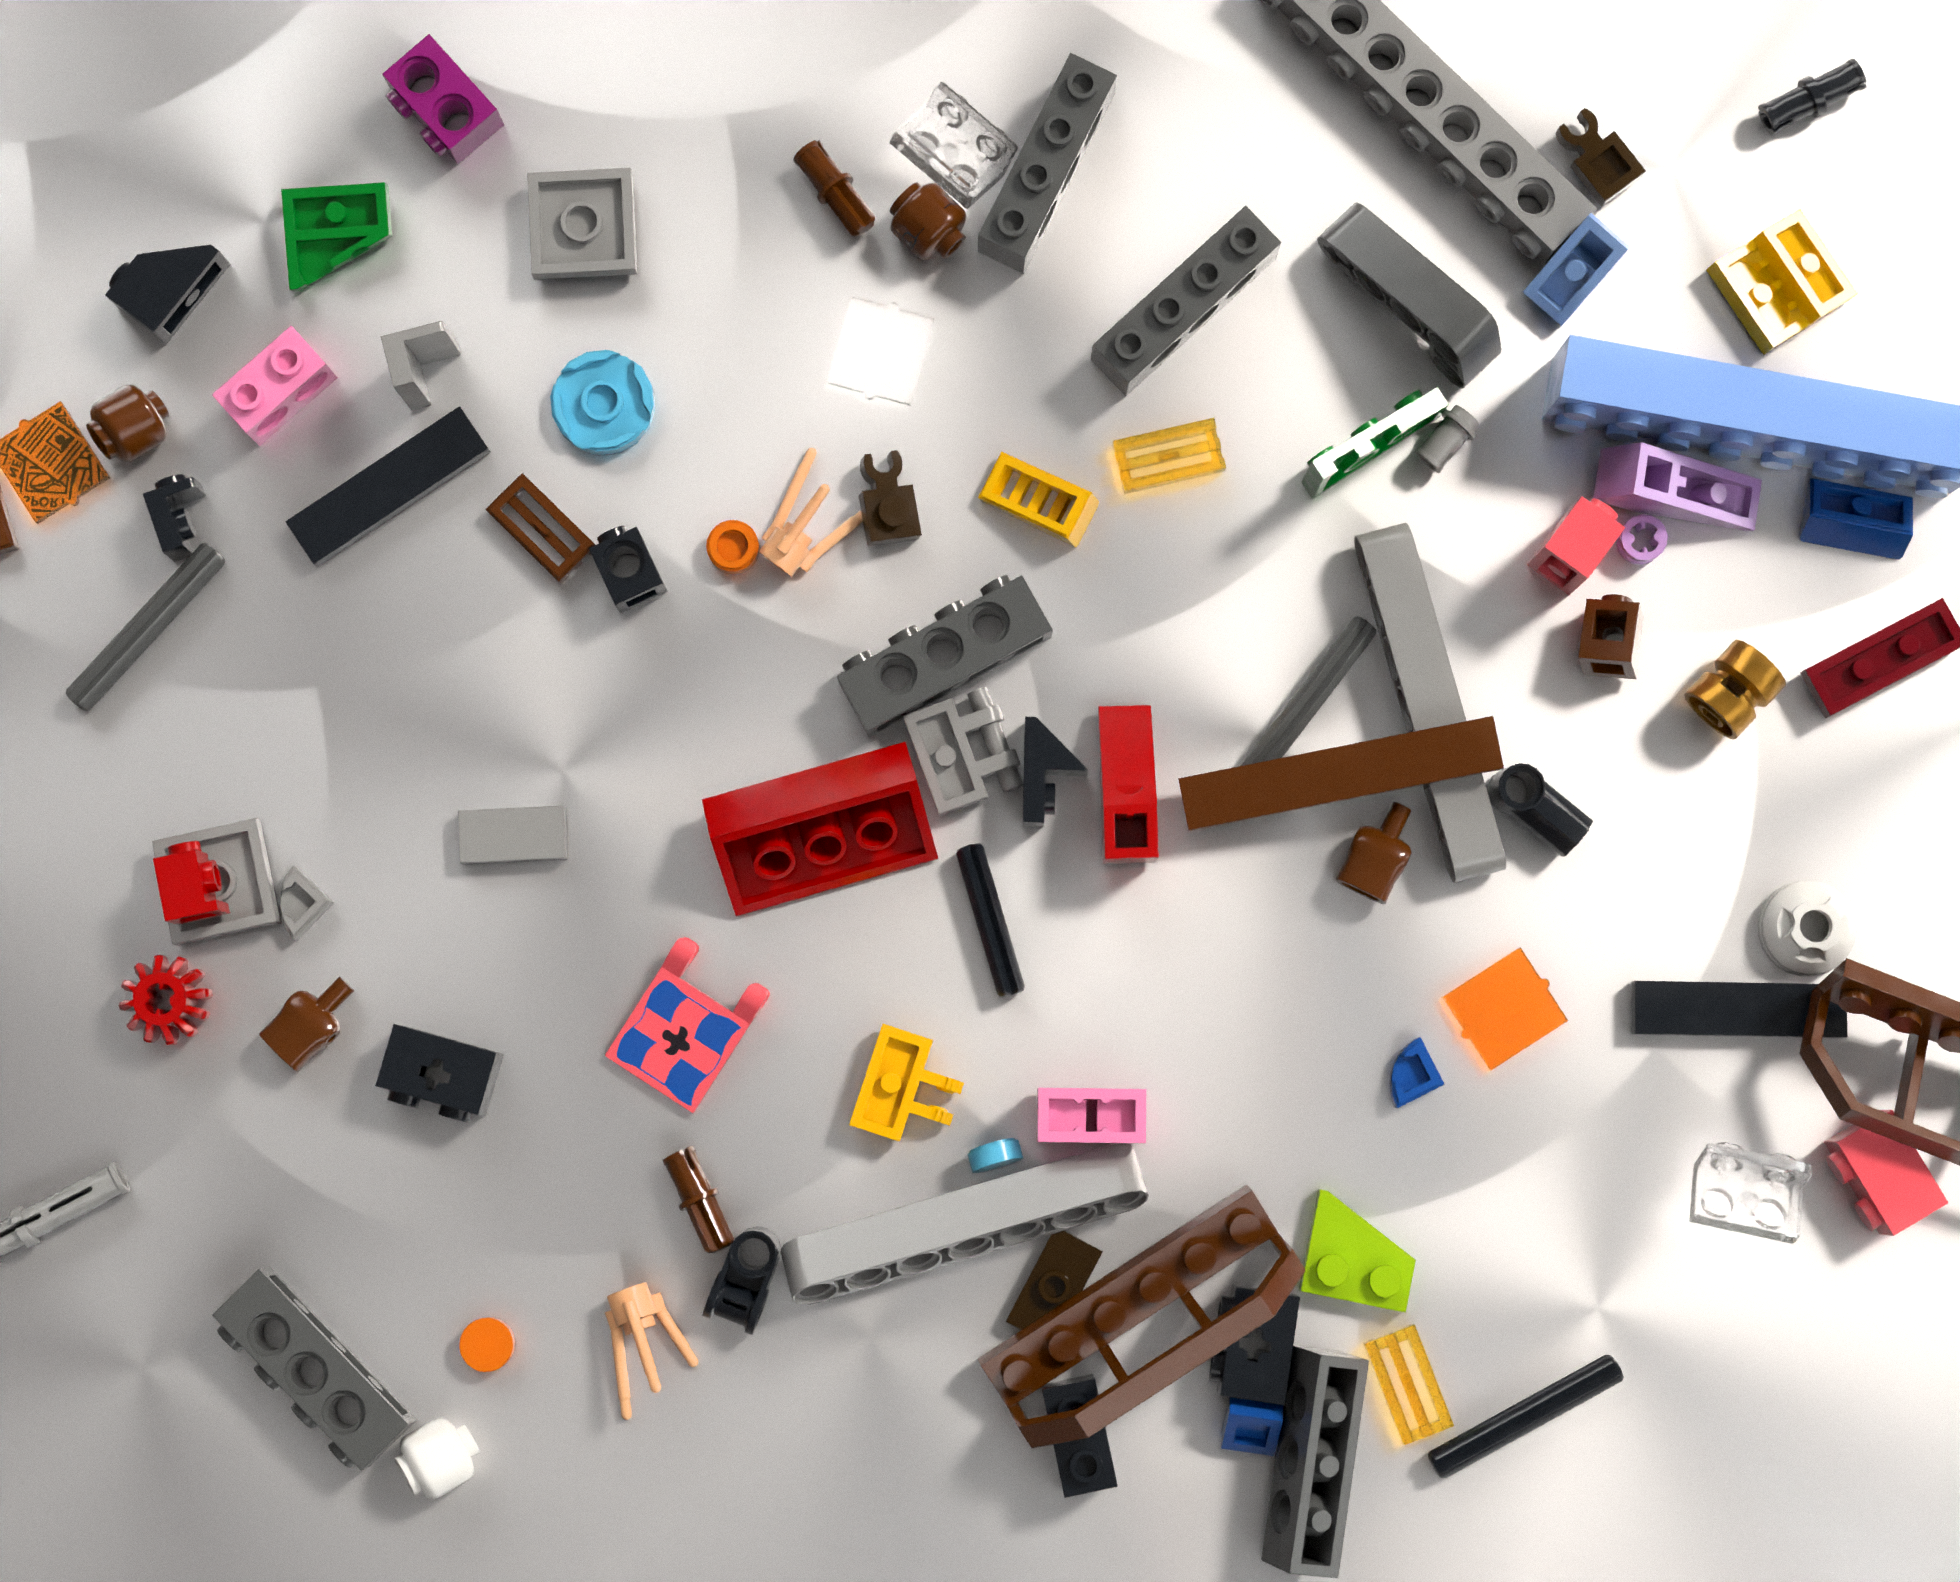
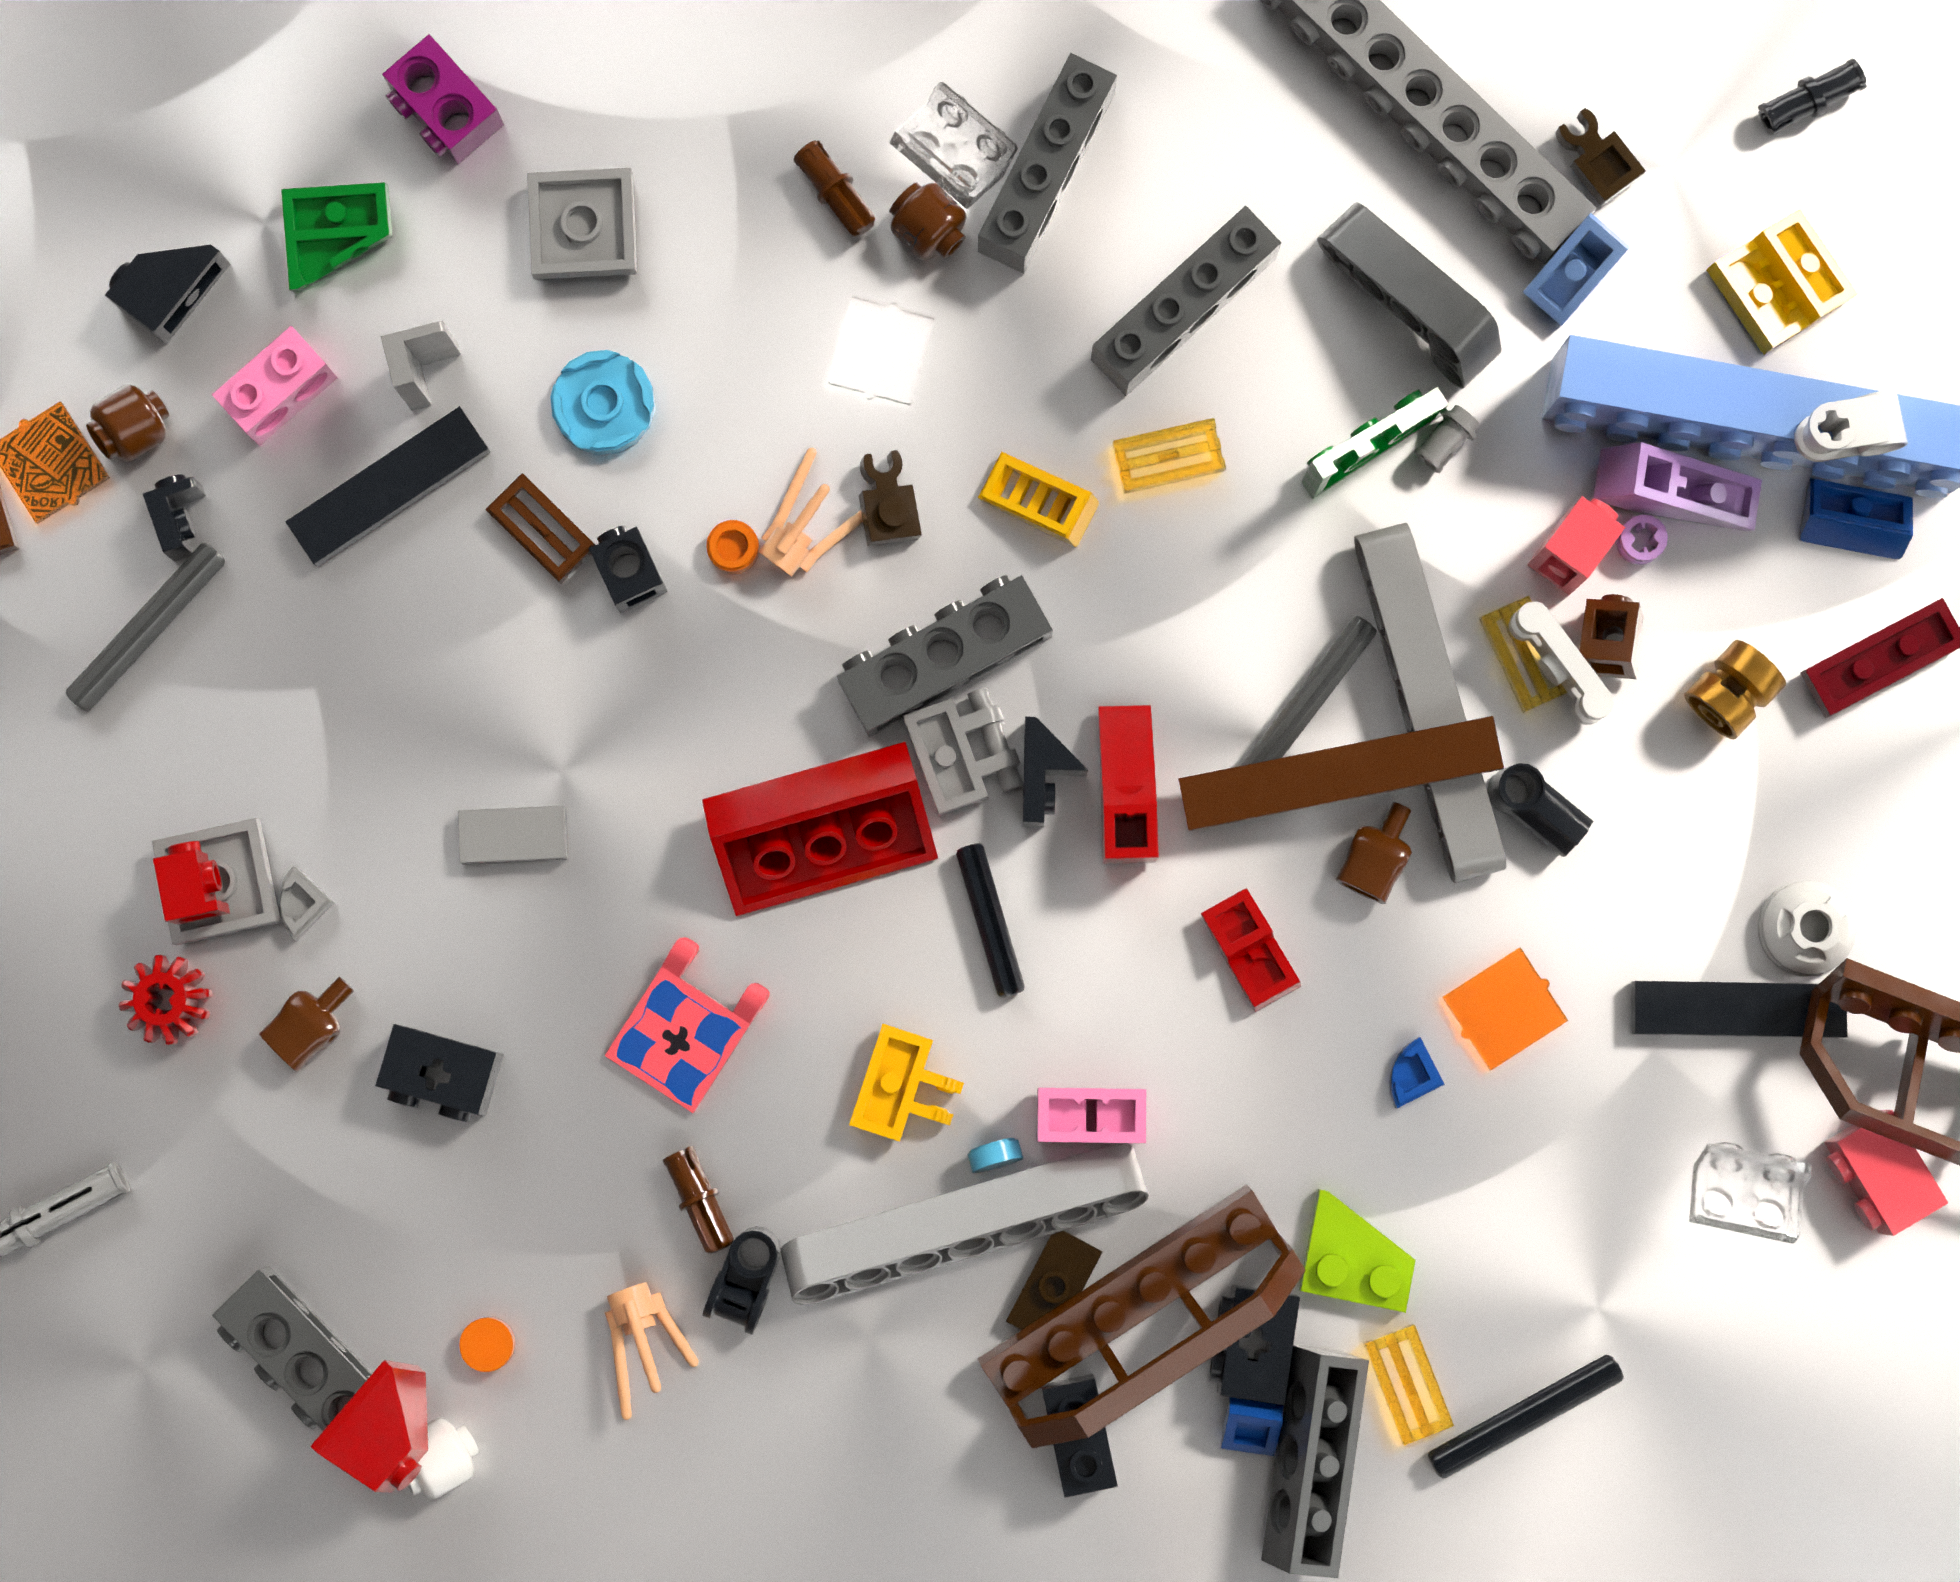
(381, 1429): none -> red slope
(1250, 949): none -> red slope
(1508, 664): none -> clear yellow tile
(1562, 662): none -> white plate
(1858, 425): none -> white piece

